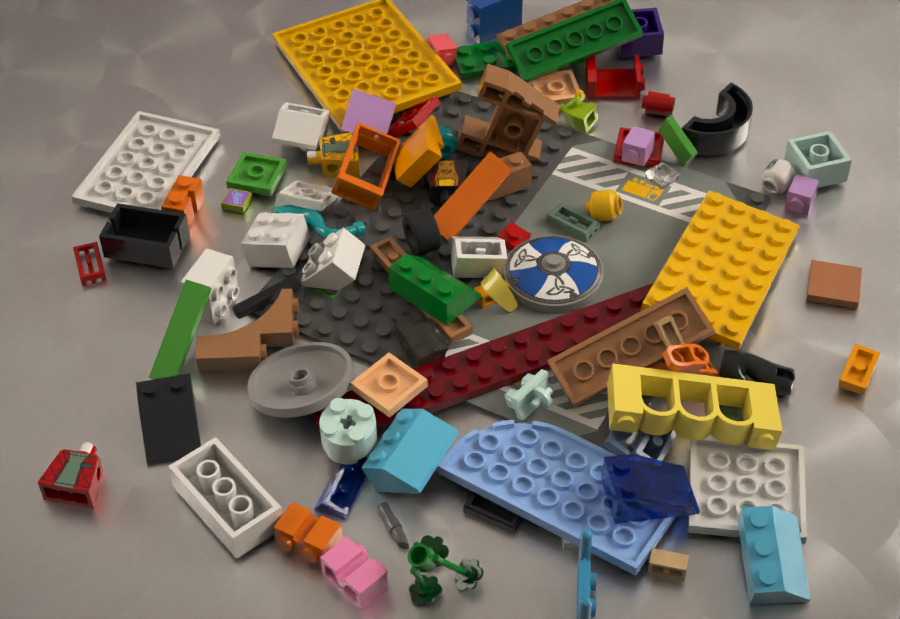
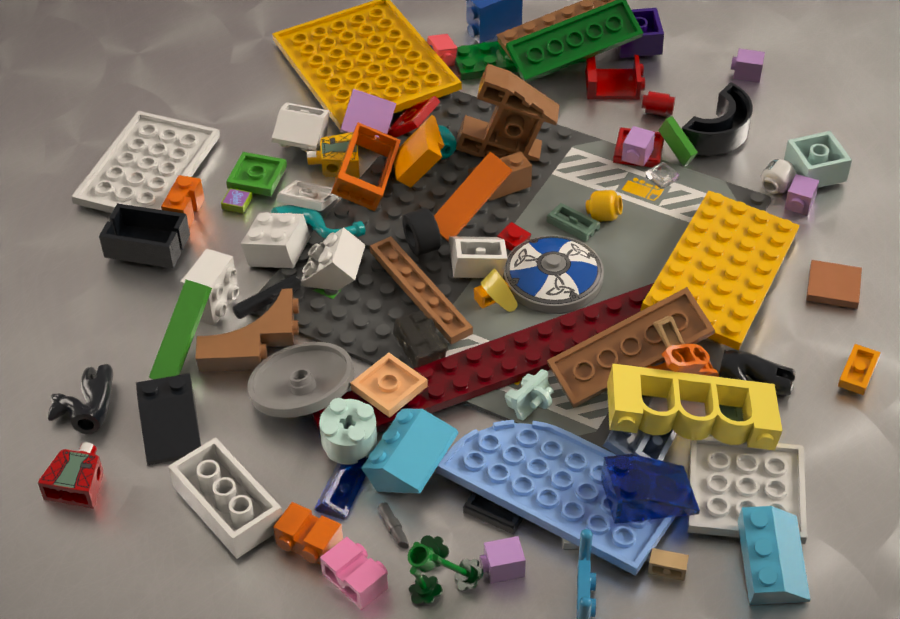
(92, 275): red tile -> none
(97, 392): none -> black piece
(430, 288): green slope -> none
(445, 179): torso -> none
(503, 559): none -> lavender brick
(558, 86): light nougat plate -> none
(578, 114): lime piece -> none
(748, 65): none -> lavender brick

